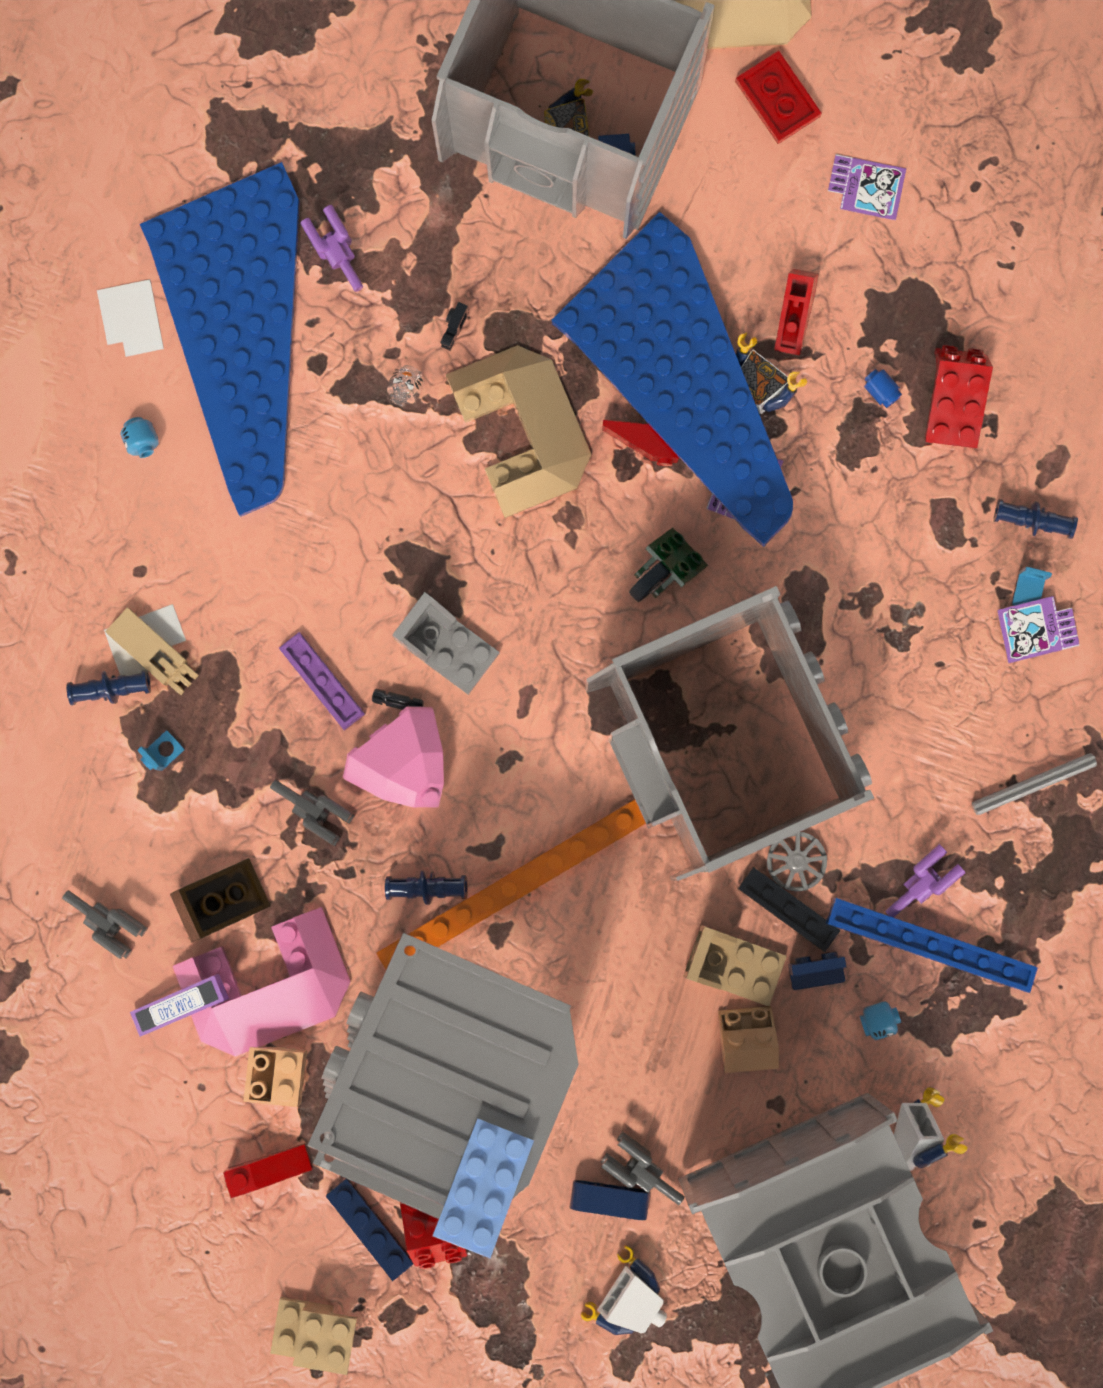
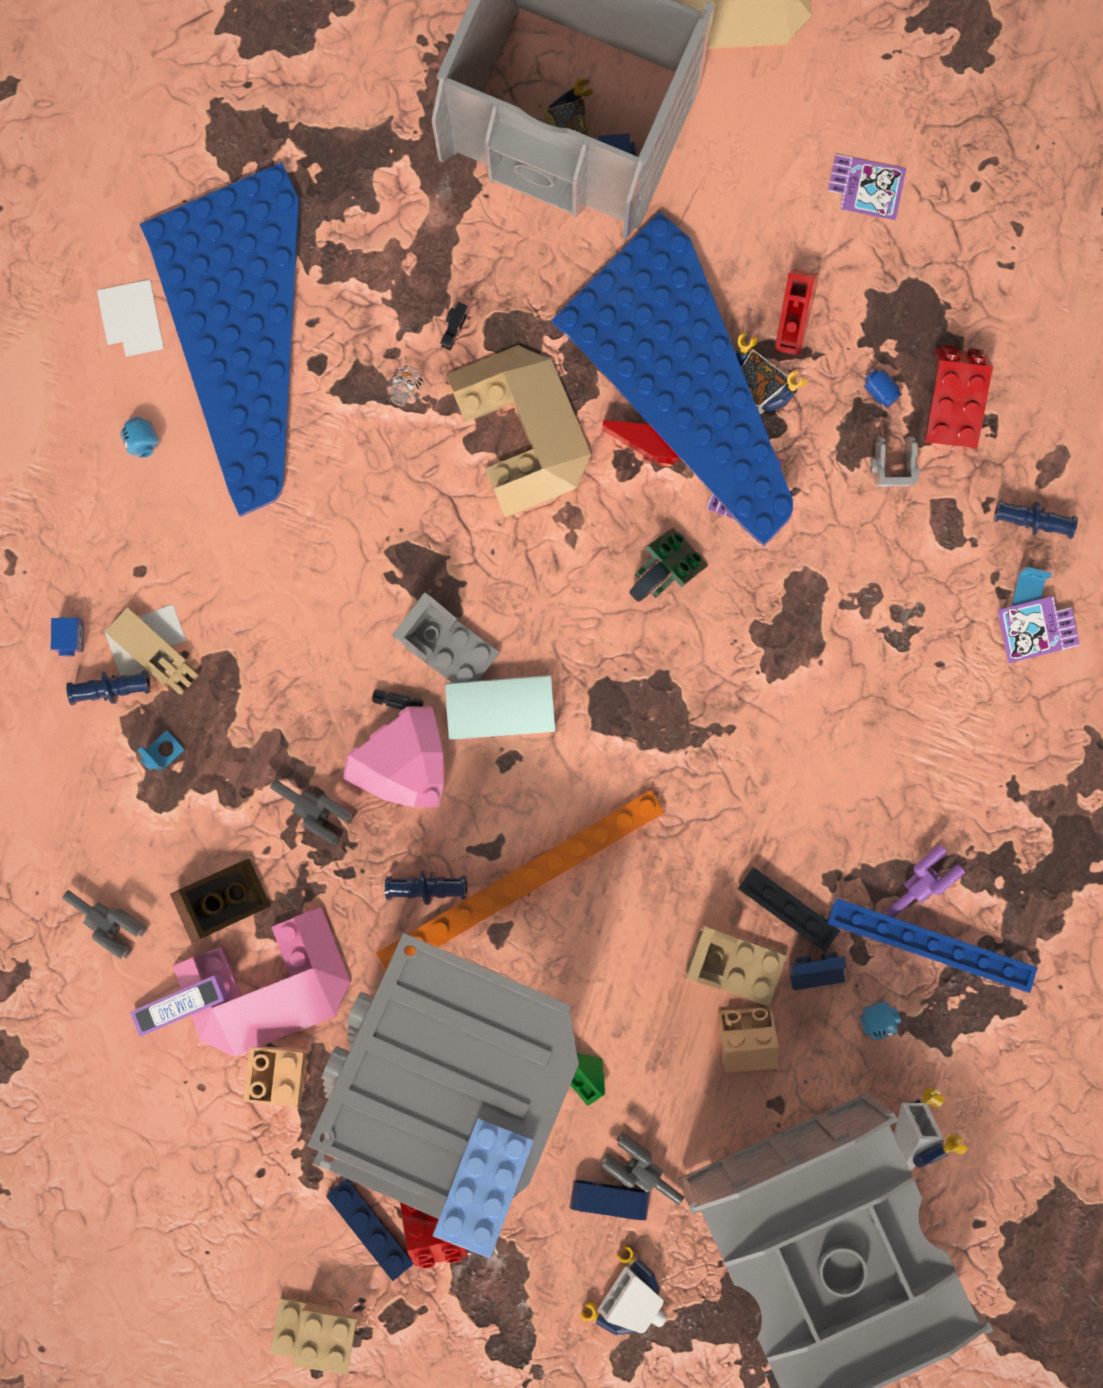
(67, 636): none -> blue brick
(267, 1170): red slope -> none
(321, 681): medium lavender tile -> none
(334, 246): medium lavender plant -> none
(500, 707): none -> light aqua slope
(589, 1078): none -> green slope
(778, 97): red plate -> none
(797, 862): light grey wheel -> none
(802, 673): light grey container -> none
(877, 464): none -> light grey piece
(1034, 784): light grey axle -> none

